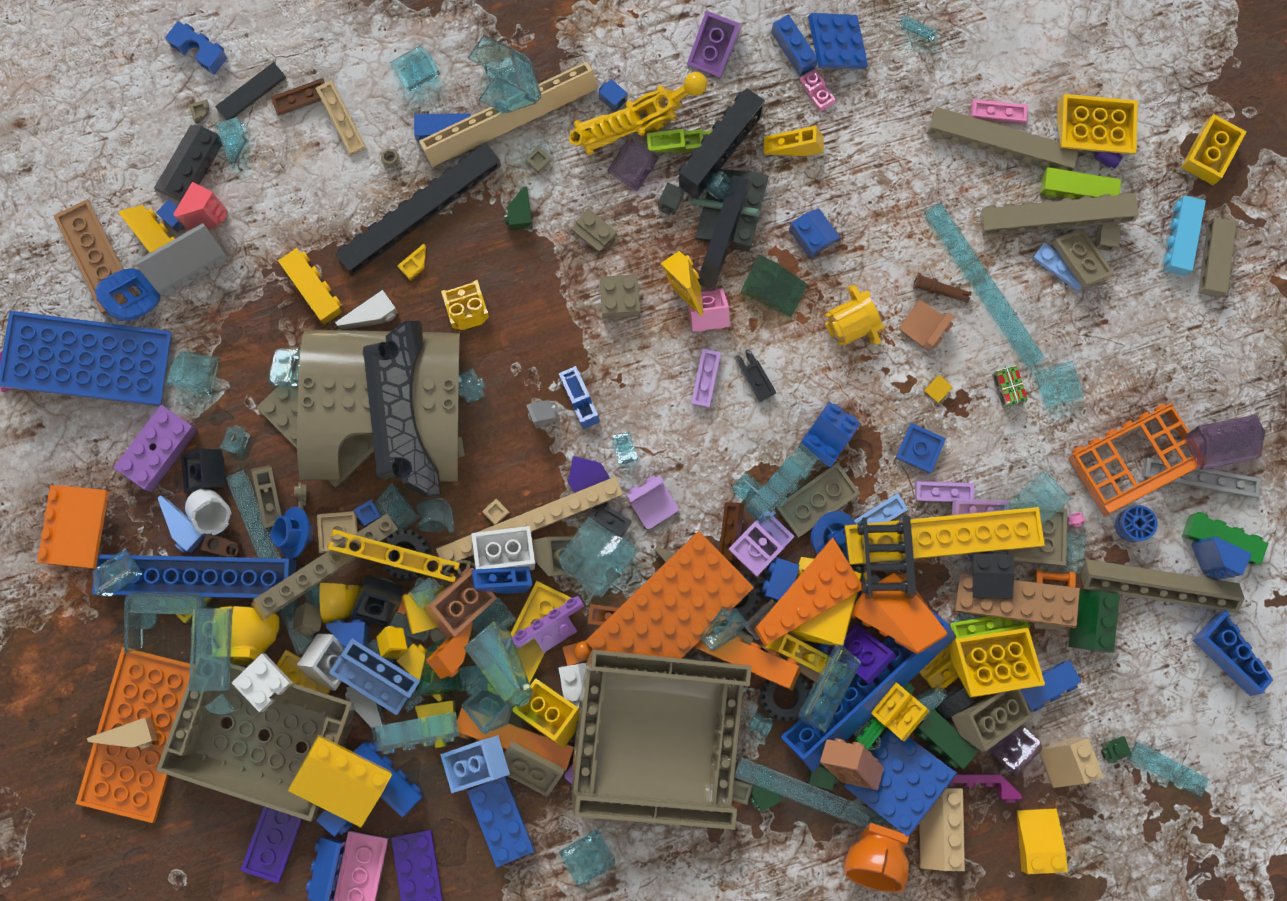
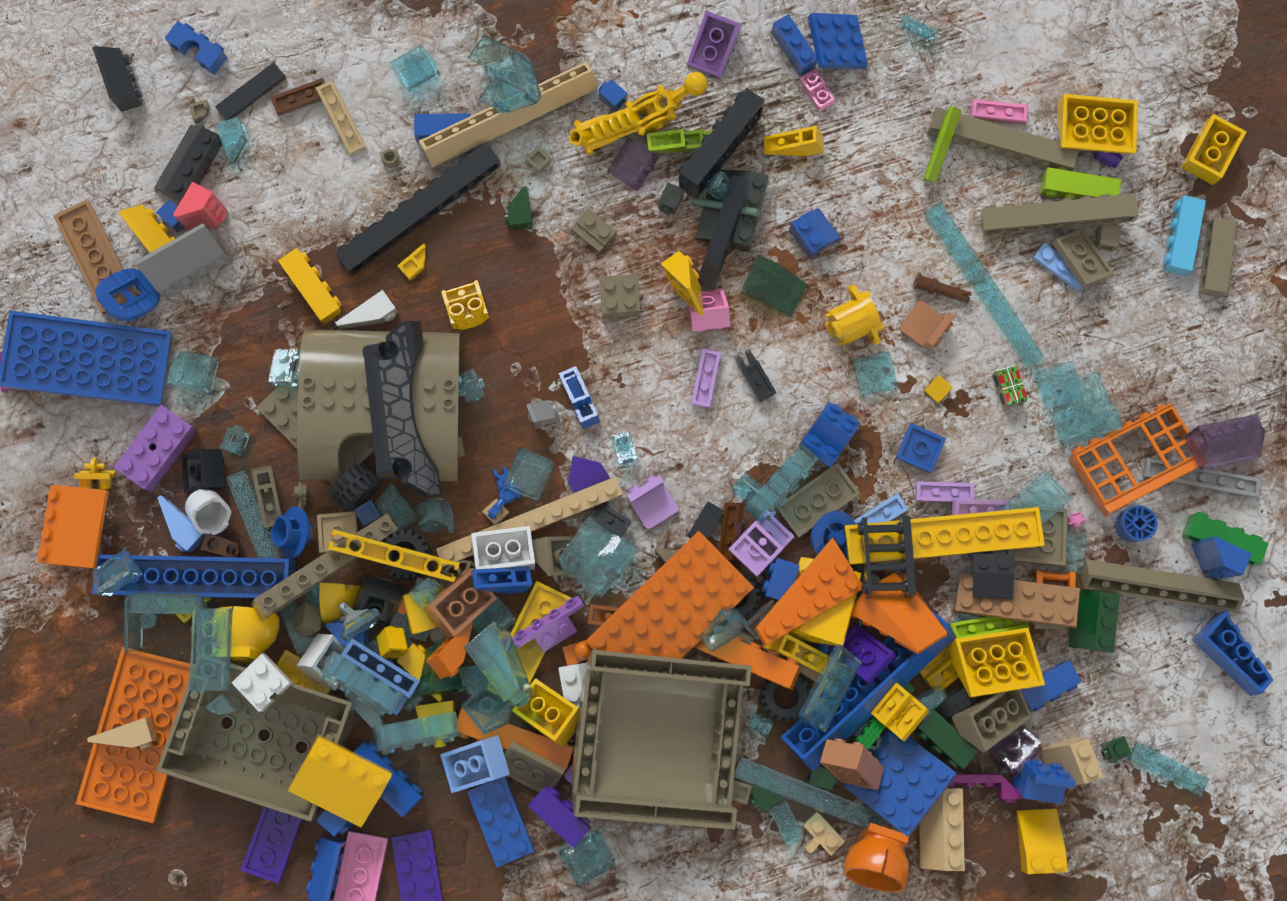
(104, 476): none -> yellow hips
(118, 77): none -> black slope
(355, 487): none -> black tyre
(356, 621): none -> clear light blue piece
(361, 683): none -> clear light blue wedge
(505, 494): none -> blue piece
(529, 474): none -> clear light blue slope
(560, 815): none -> dark purple slope
(706, 520): none -> black slope
(786, 823): none -> clear light blue plate
(822, 834): none -> tan plate
(874, 374): none -> clear light blue tile
(942, 143): none -> lime slope
(1043, 781): none -> blue bracket
(1083, 409): none -> clear light blue slope

